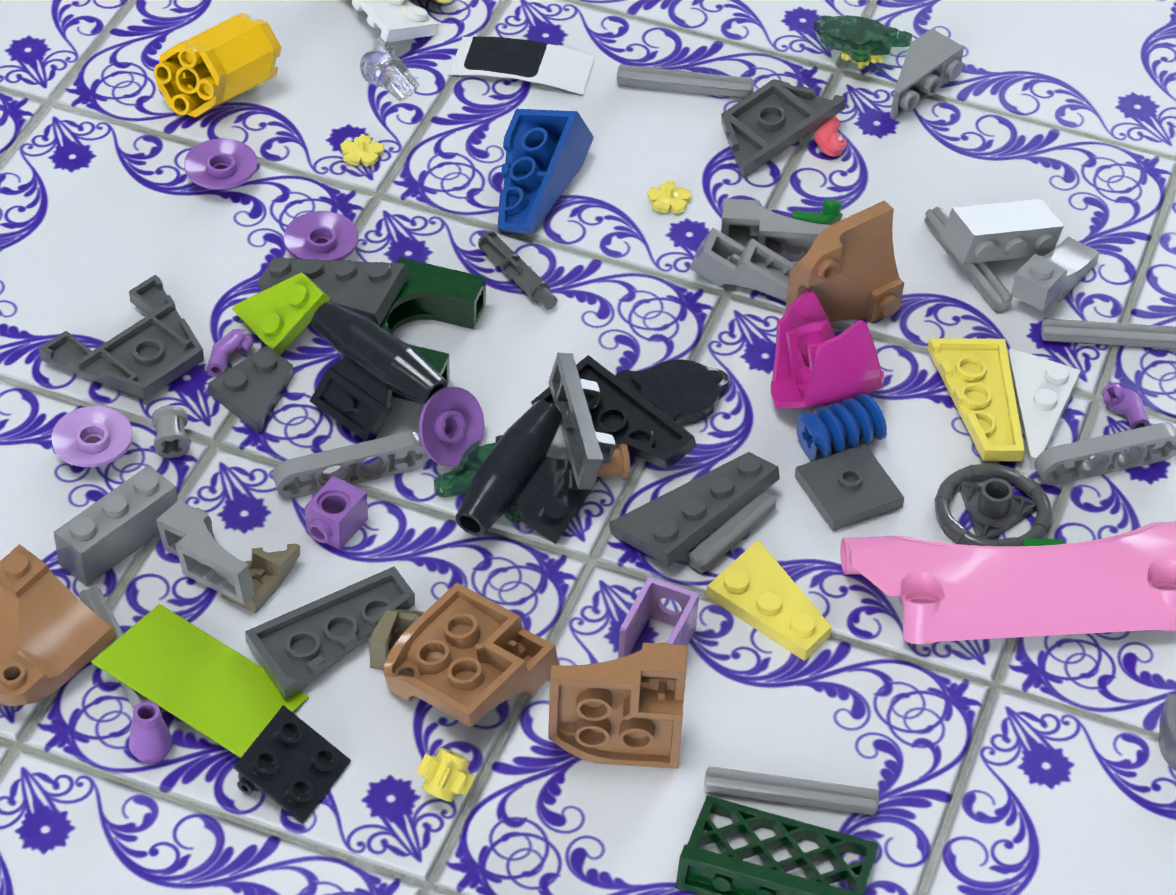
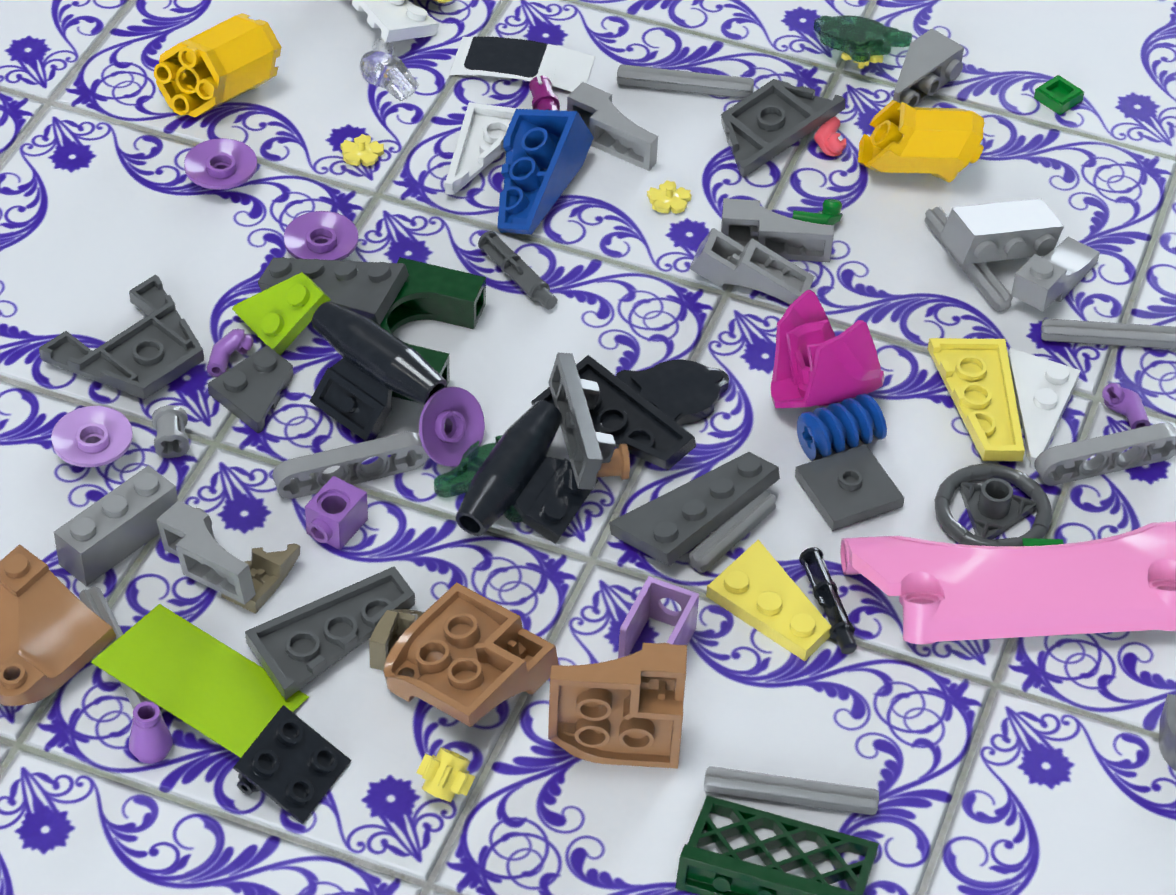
(478, 143): none -> white wing
(543, 95): none -> magenta pin
(611, 129): none -> light grey slope
(826, 593): none -> black piece
(852, 268): medium nougat slope -> none
(922, 140): none -> yellow brick
(1059, 95): none -> green tile

